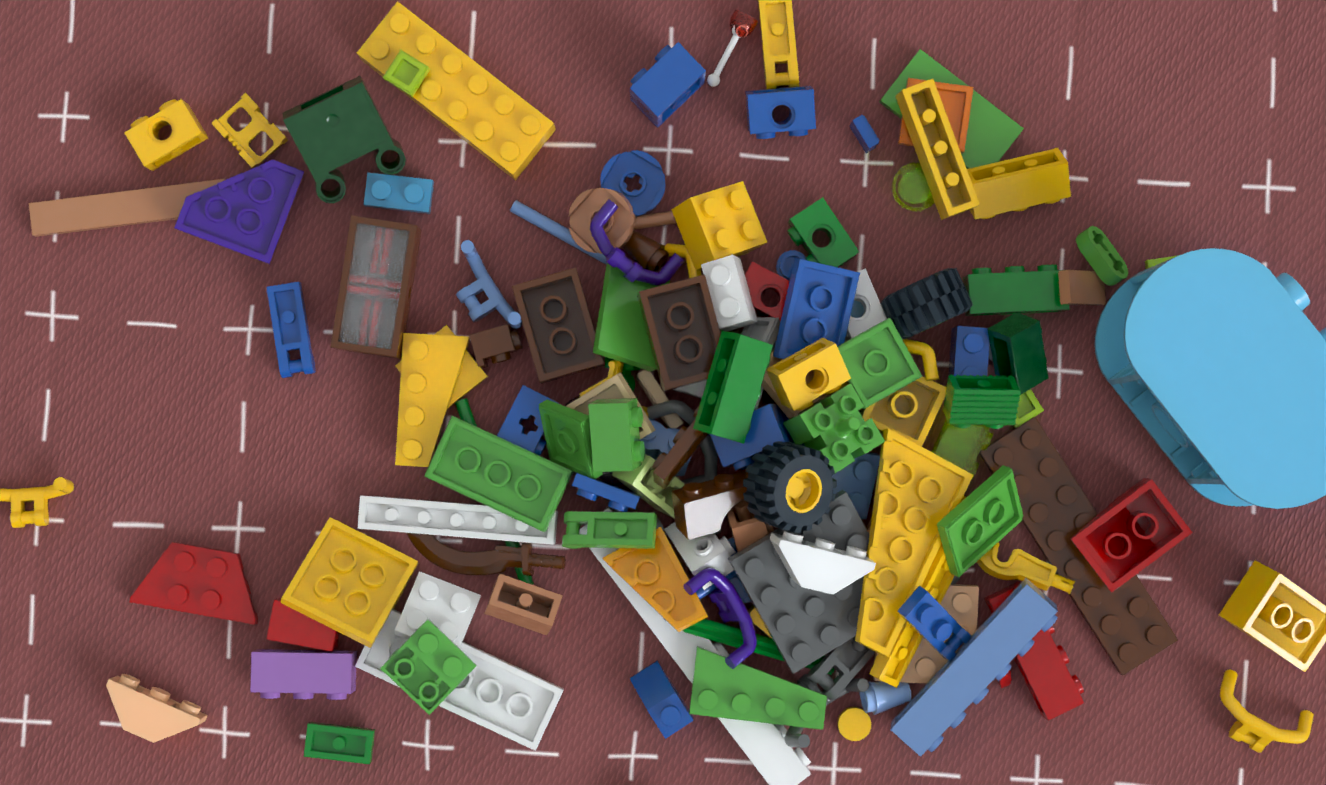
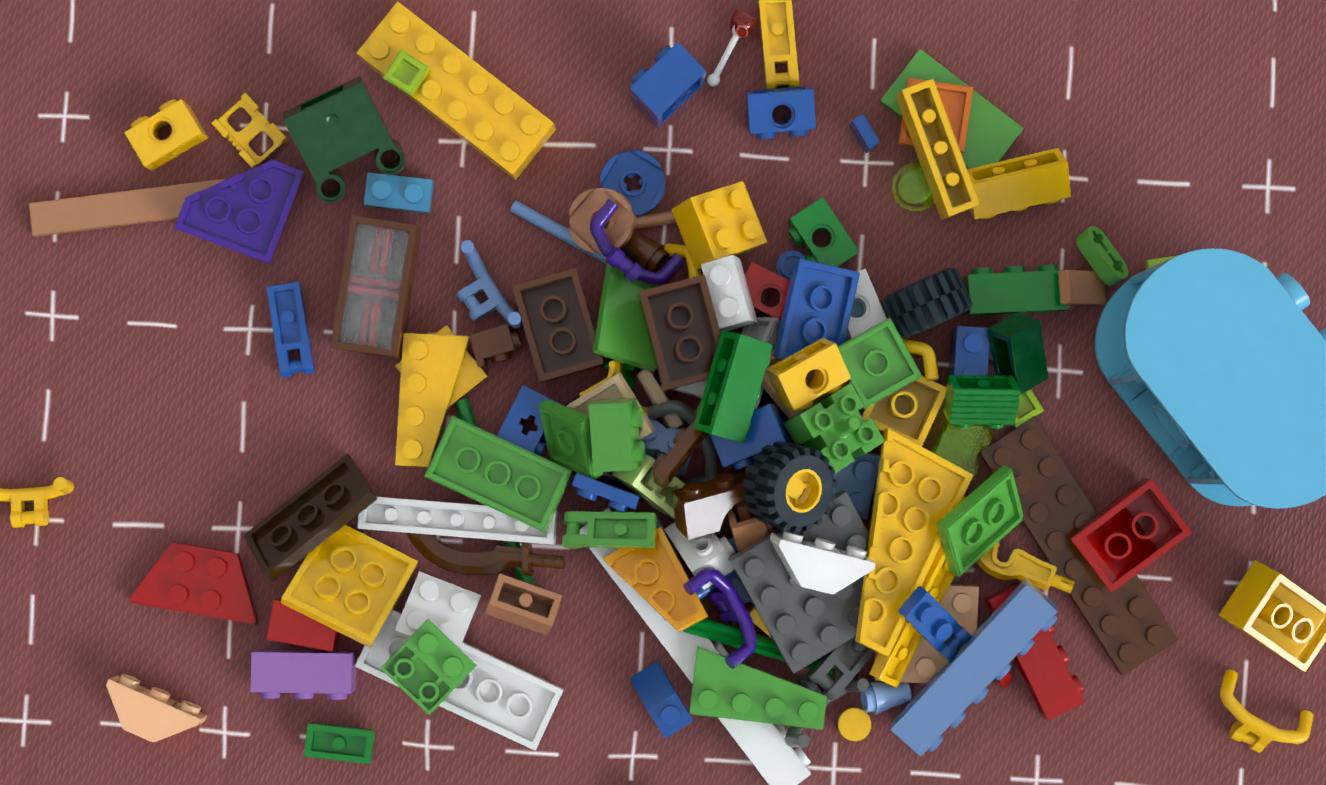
(309, 517): none -> dark brown plate

